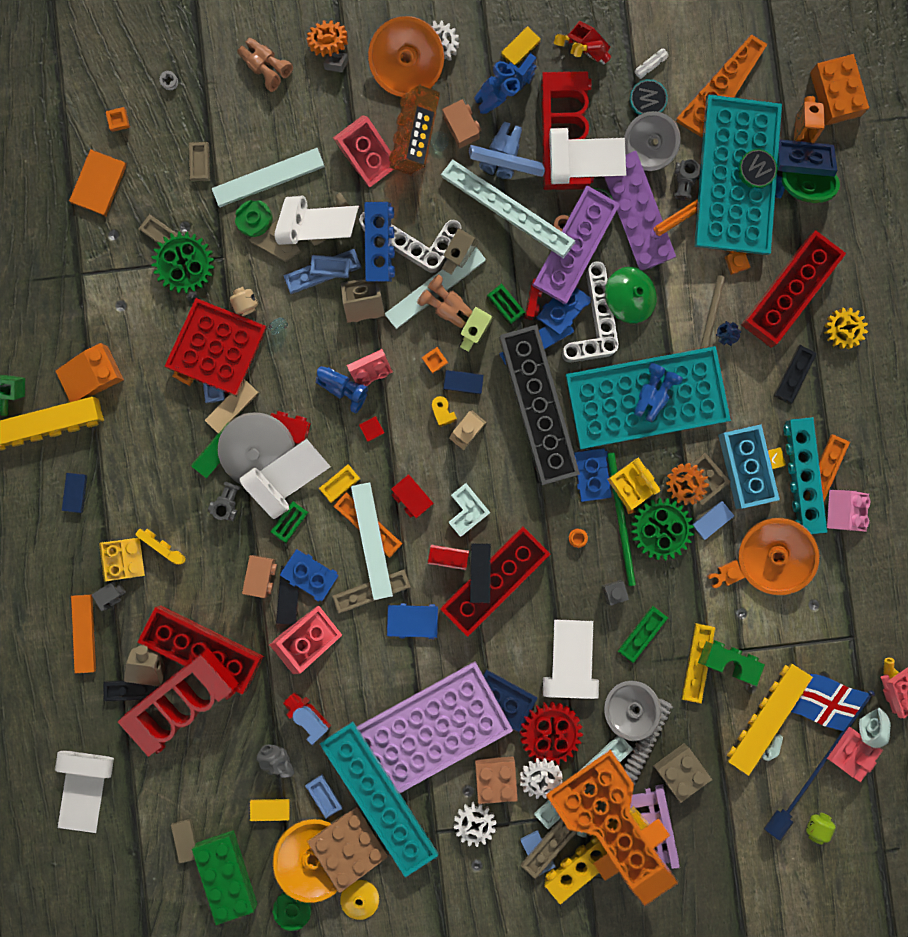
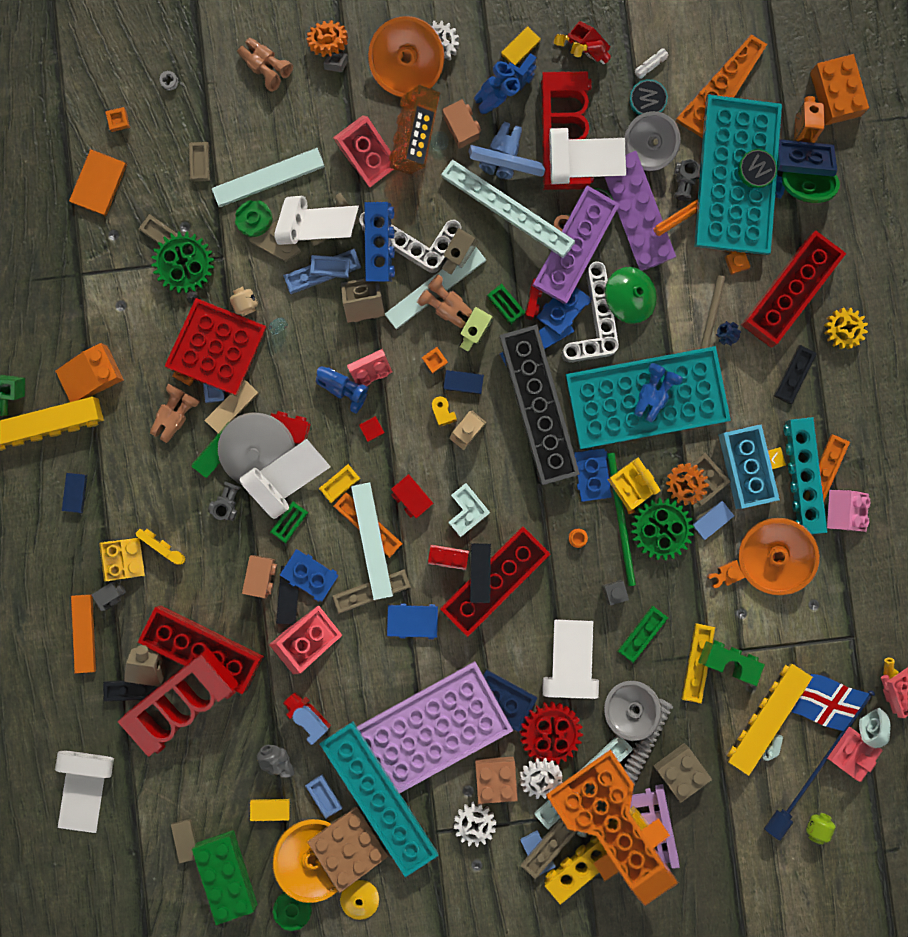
(169, 417): none -> nougat piece

